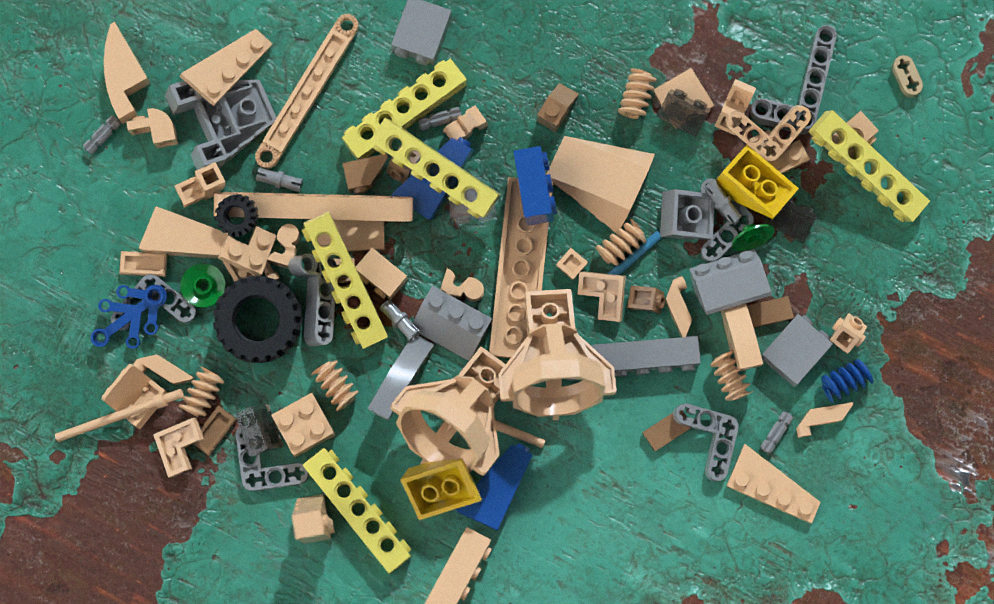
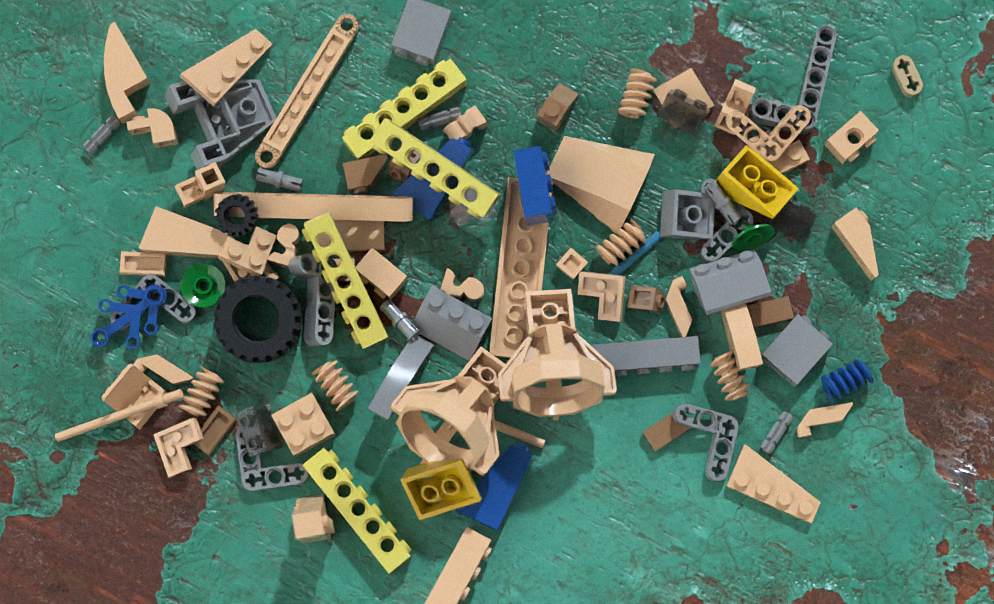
(848, 332): light nougat brick -> none
(857, 238): none -> light nougat slope
(913, 199): light yellow brick -> none

